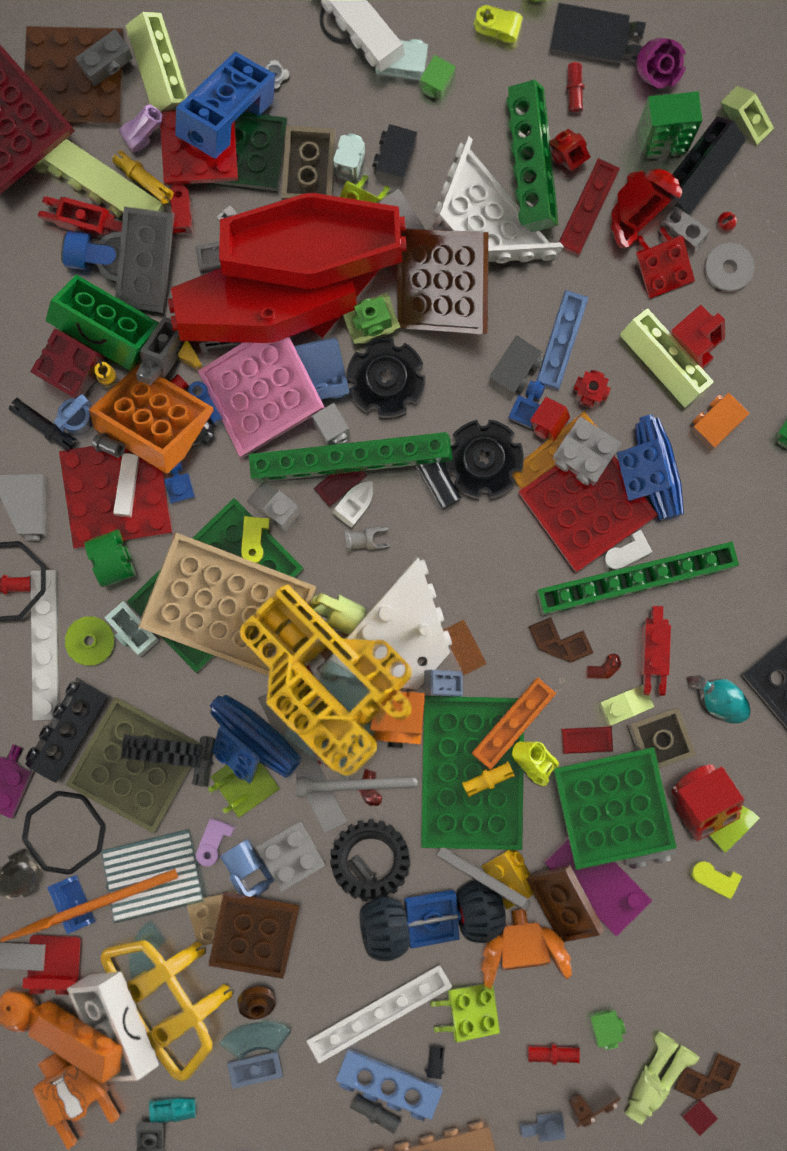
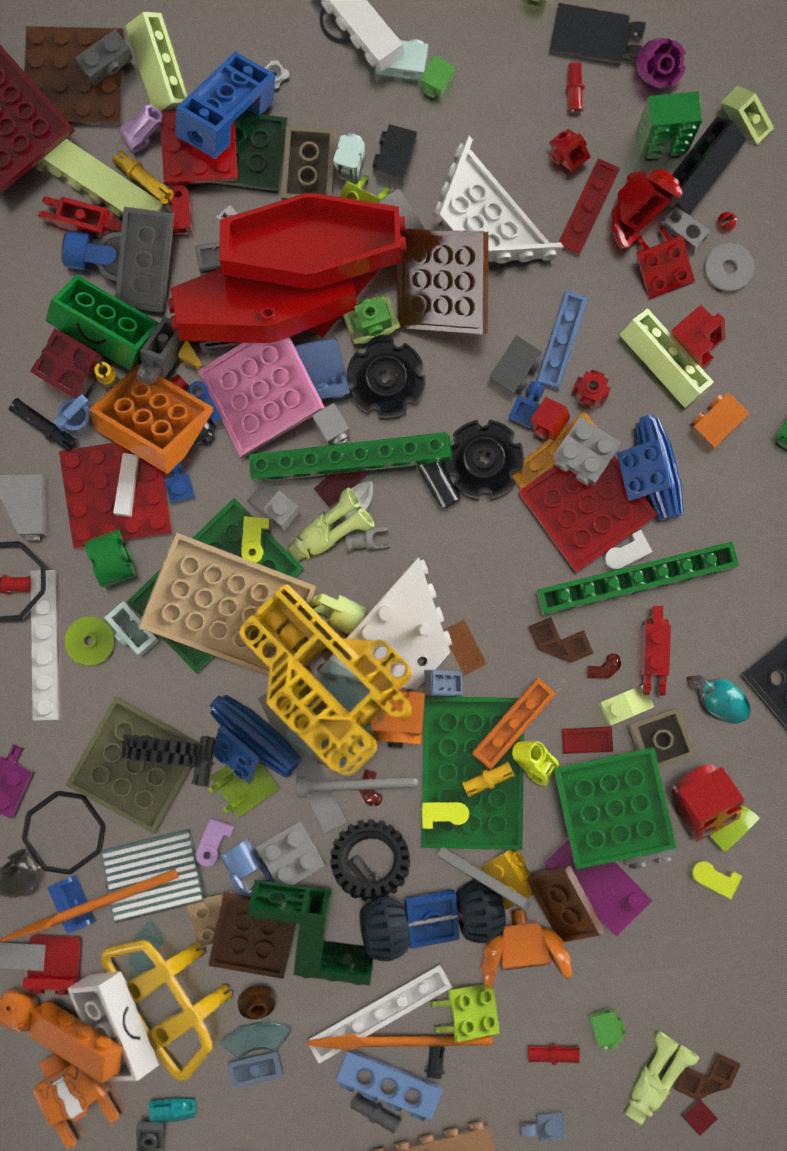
(66, 744): black brick -> none
(102, 442): dark grey pin -> none
(313, 954): none -> dark green bracket
(320, 534): none -> yellowish green piece
(353, 1041): none -> orange piece
(453, 812): none -> neon yellow leg
(500, 25): neon yellow piece -> none
(544, 213): green brick -> none
(586, 1114): reddish brown hinge -> none

